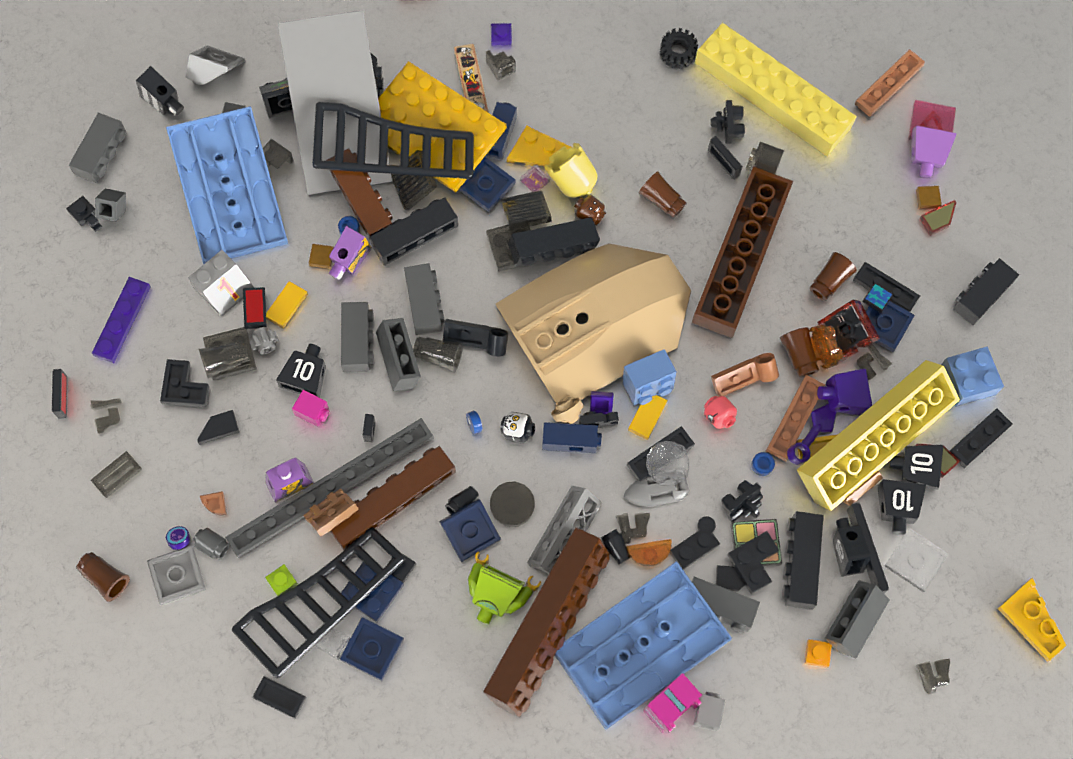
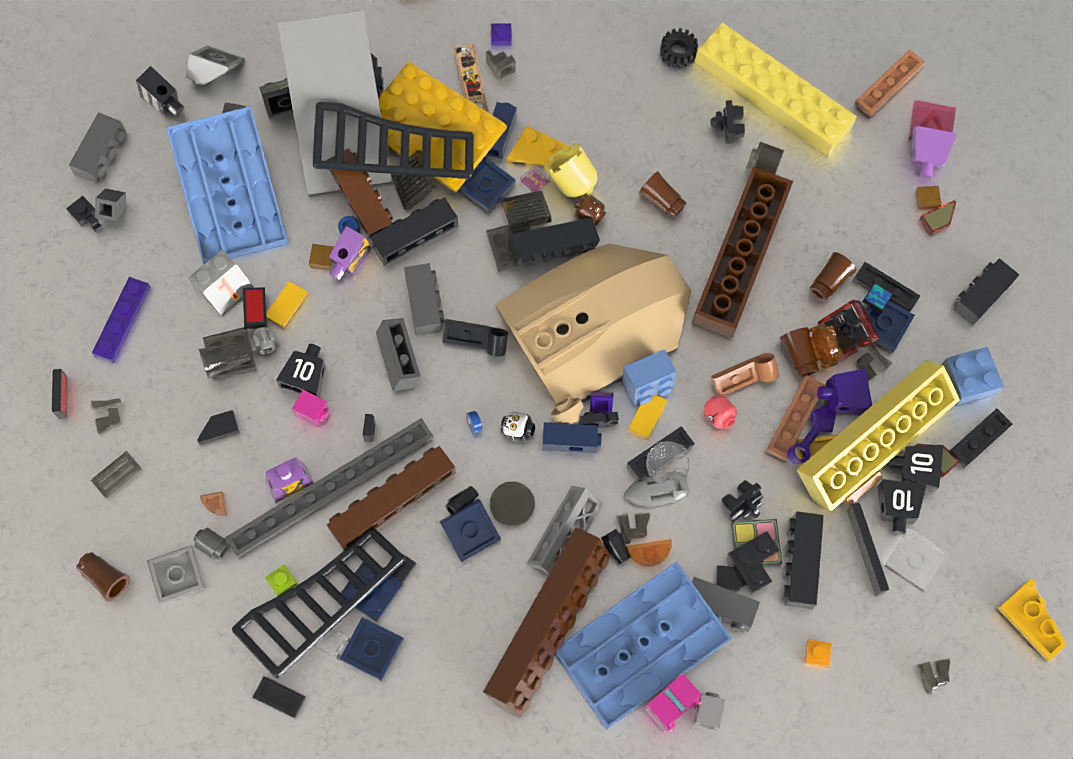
(177, 389): black plate -> none
(178, 537): dark purple tile -> none
(276, 154): clear smoke panel -> none
(330, 512): medium nougat plate -> none
(356, 336): dark grey brick -> none
(439, 352): clear smoke plant -> none
(496, 590): lime torso -> none
(697, 544): black hinge -> none
(724, 157): black tile -> none
(763, 464): blue tile -> none
(850, 548): black torso -> none
(857, 619): brick -> none

